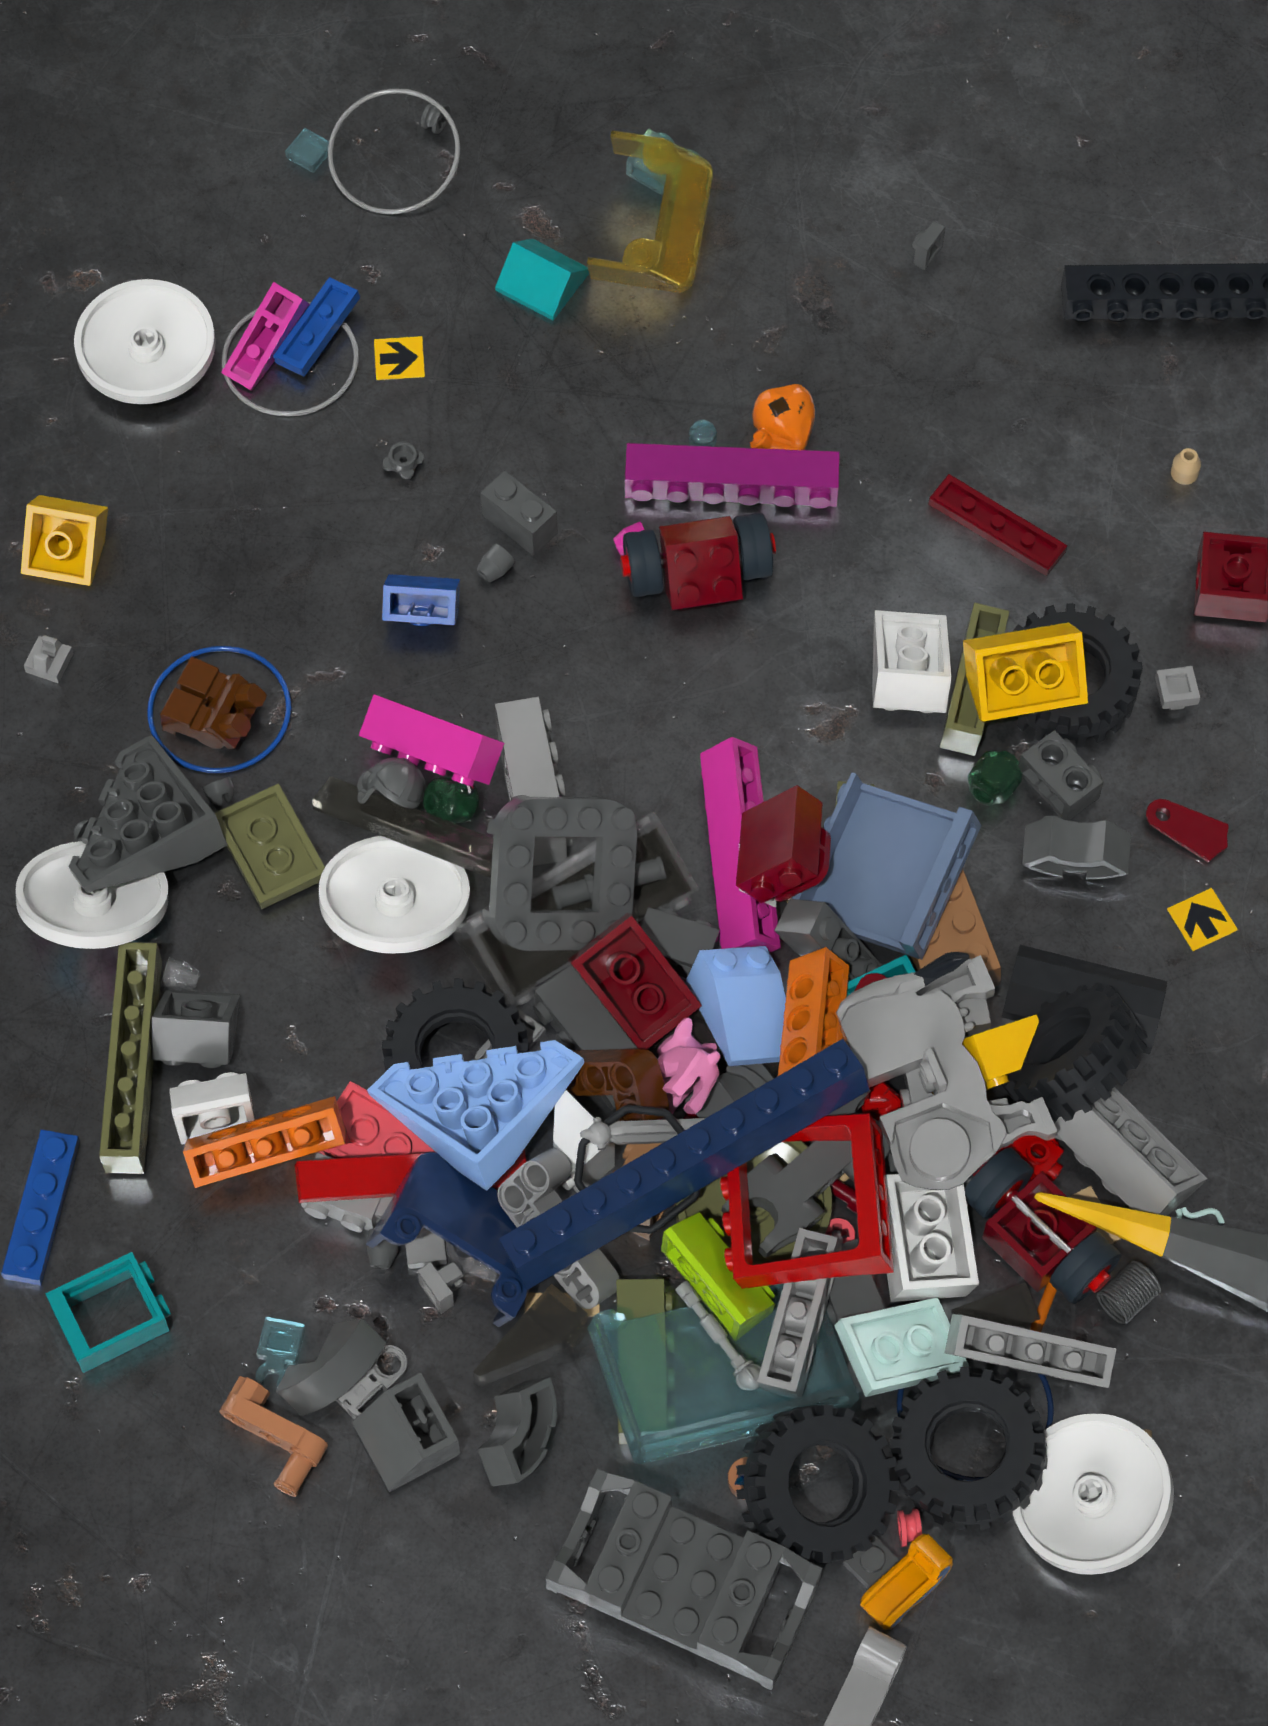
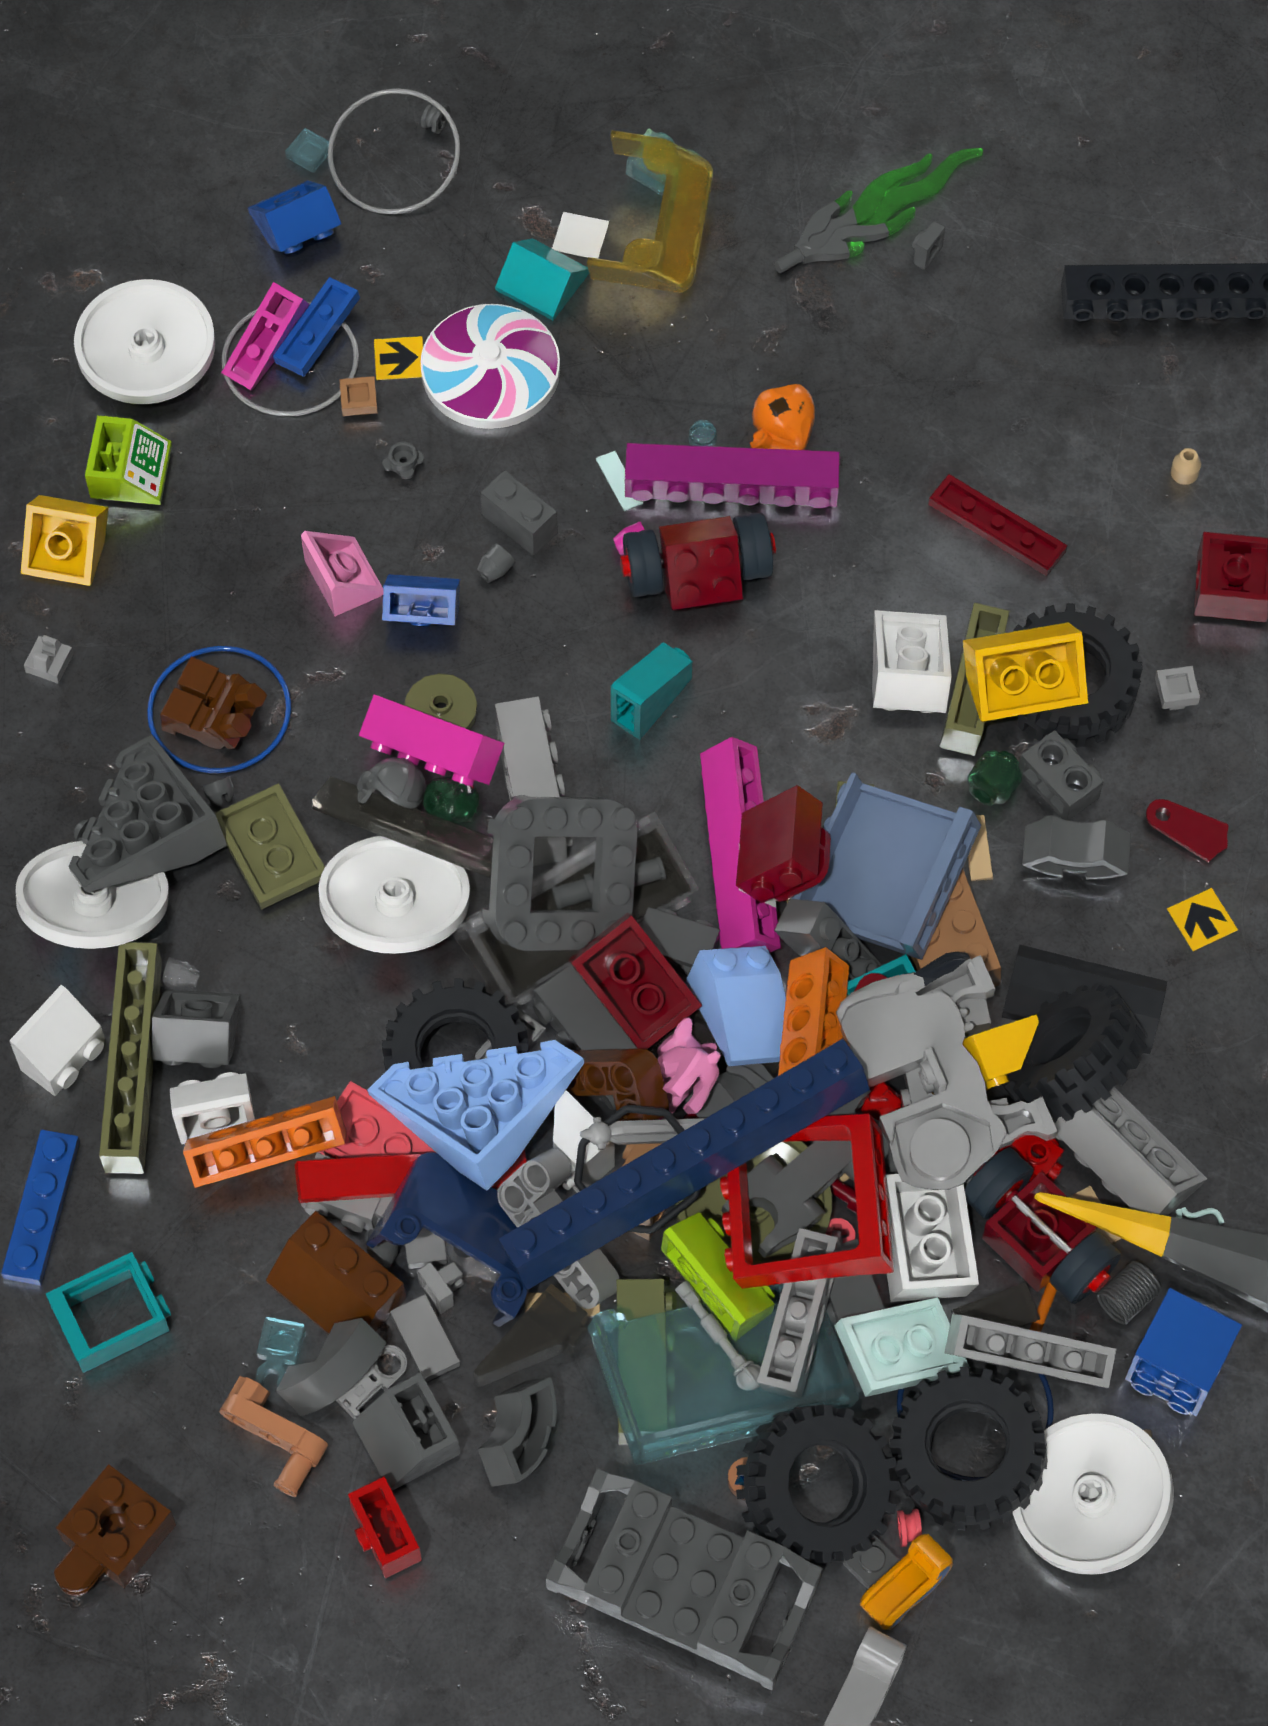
(57, 1042): none -> white slope
(110, 1532): none -> reddish brown brick
(127, 461): none -> lime slope
(296, 216): none -> blue slope
(333, 1278): none -> reddish brown slope
(340, 570): none -> bright pink slope
(358, 396): none -> medium nougat plate
(383, 1527): none -> red brick
(425, 1338): none -> light grey tile
(447, 689): none -> olive plate
(490, 366): none -> dish
(580, 235): none -> white sticker
(615, 475): none -> light aqua window
(649, 689): none -> teal slope
(867, 220): none -> piece
(979, 856): none -> tan window
(1182, 1353): none -> blue brick

